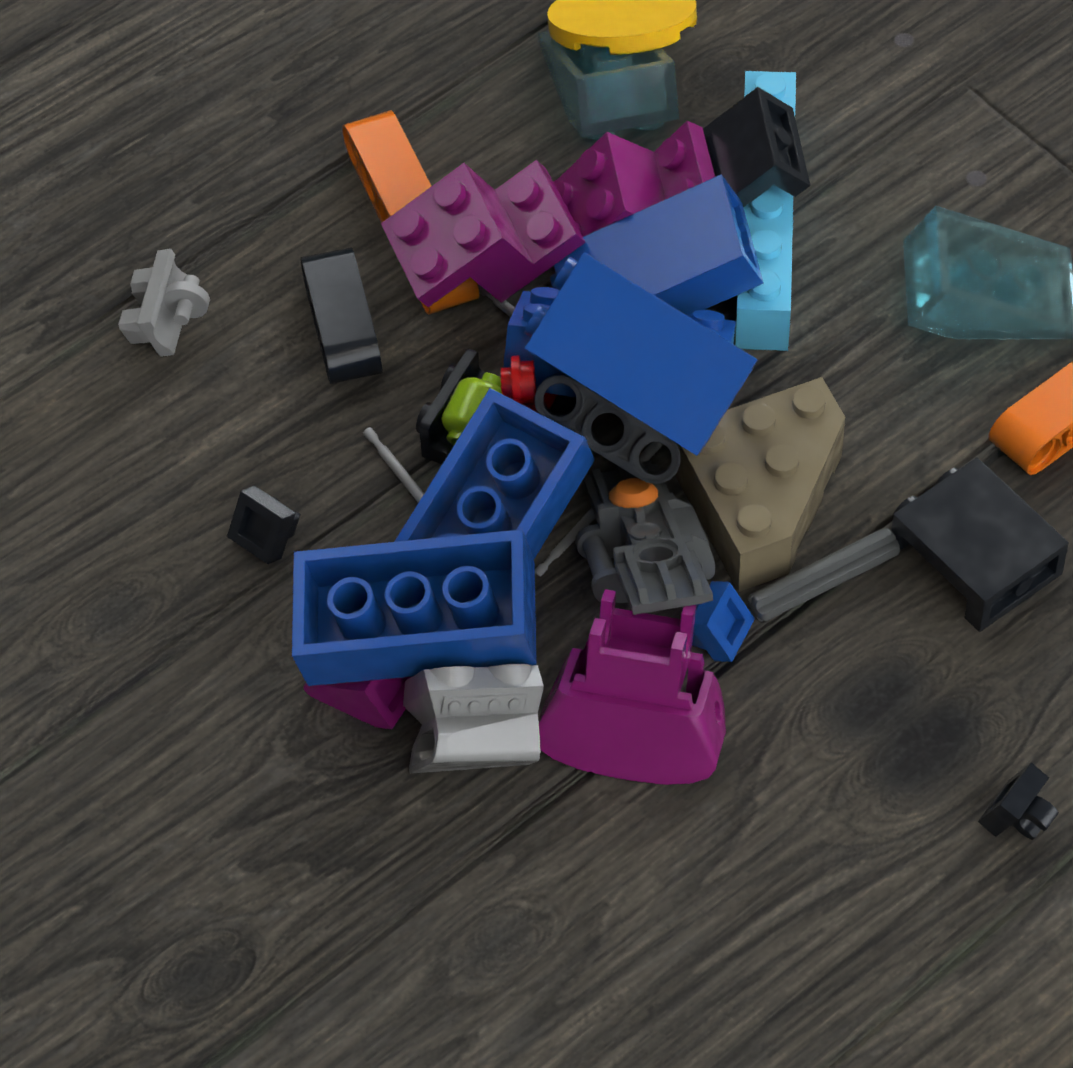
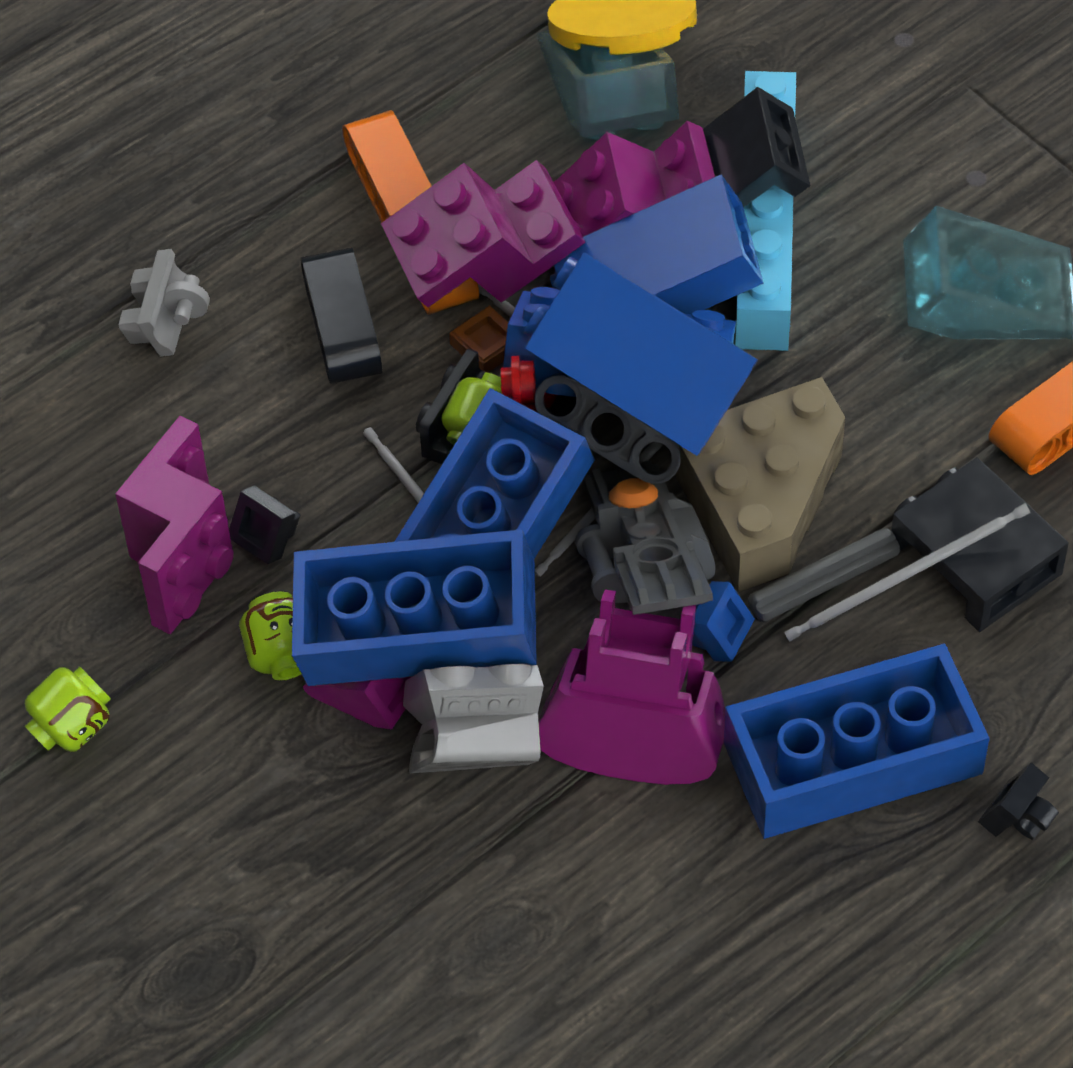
(66, 709): none -> lime head
(175, 525): none -> magenta bracket
(268, 635): none -> lime head
(484, 334): none -> dark orange tile
(855, 740): none -> blue brick
(907, 572): none -> light grey piece

